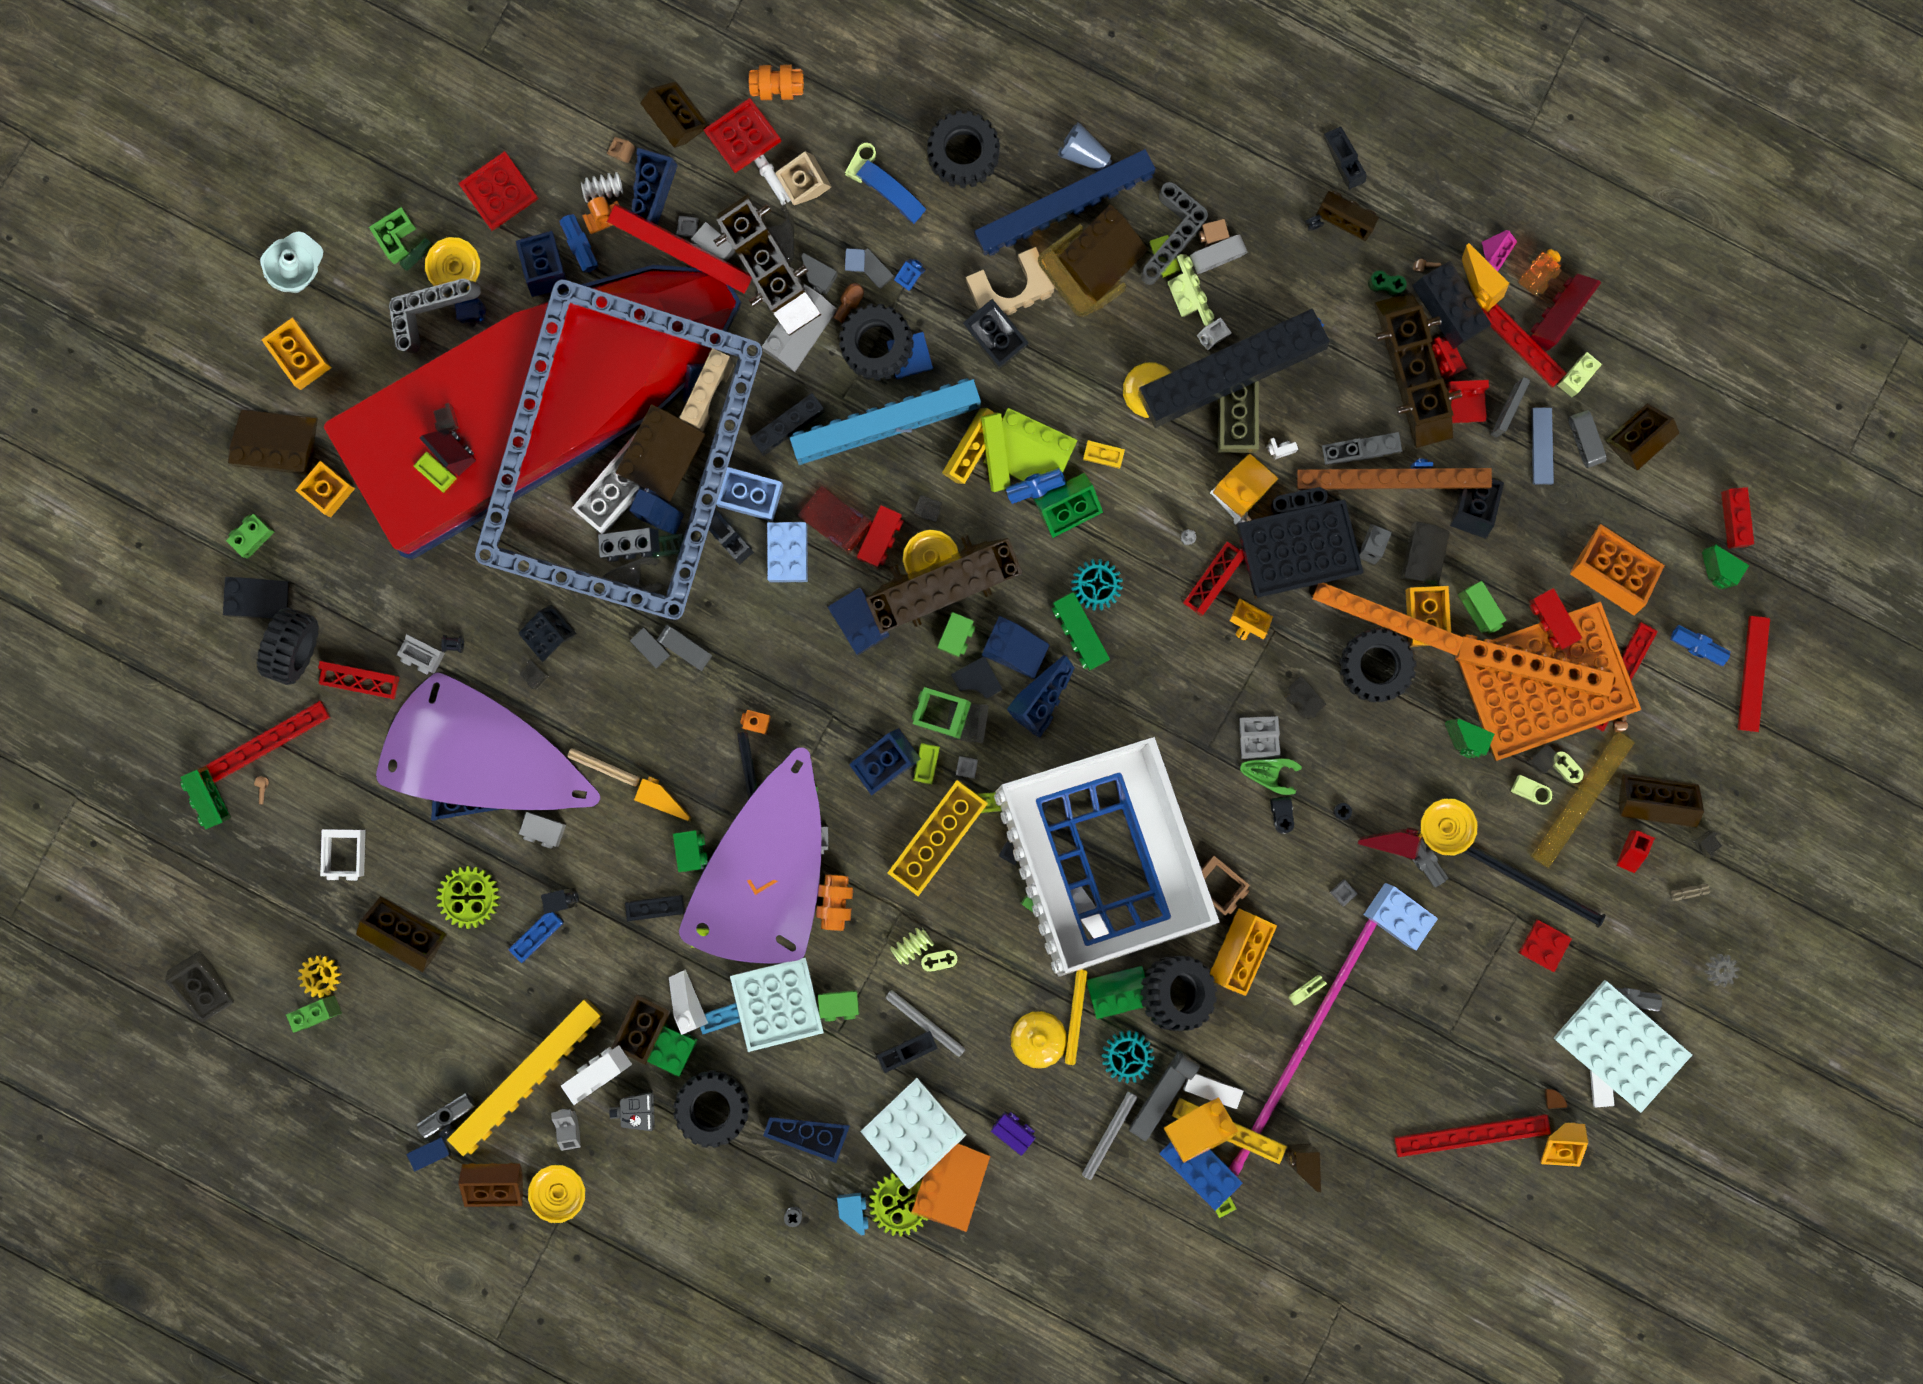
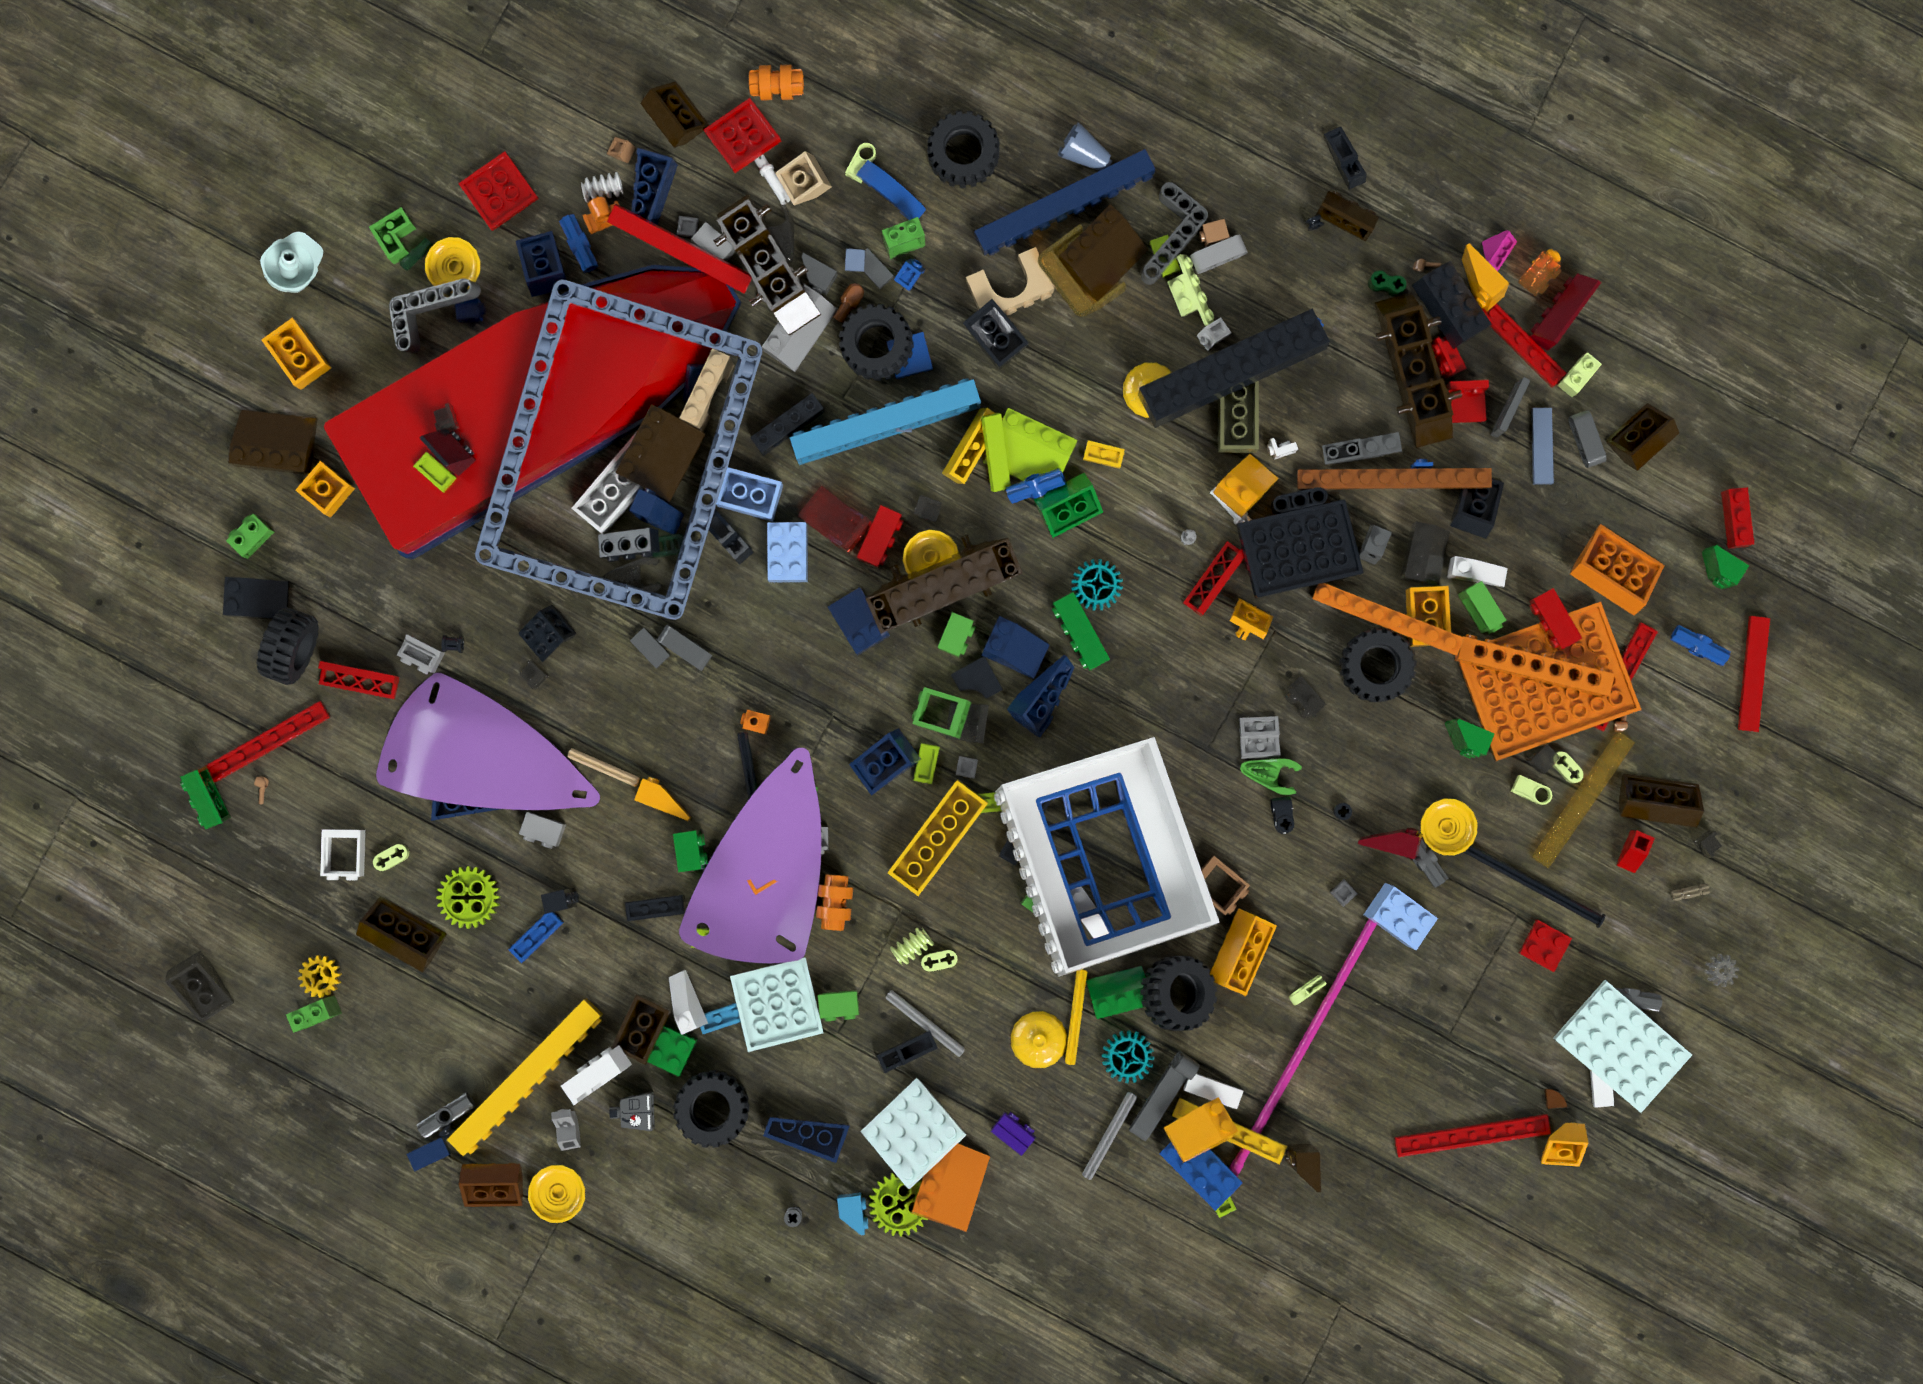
(393, 860): none -> yellowish green beam
(903, 241): none -> bright green window
(1476, 571): none -> white slope

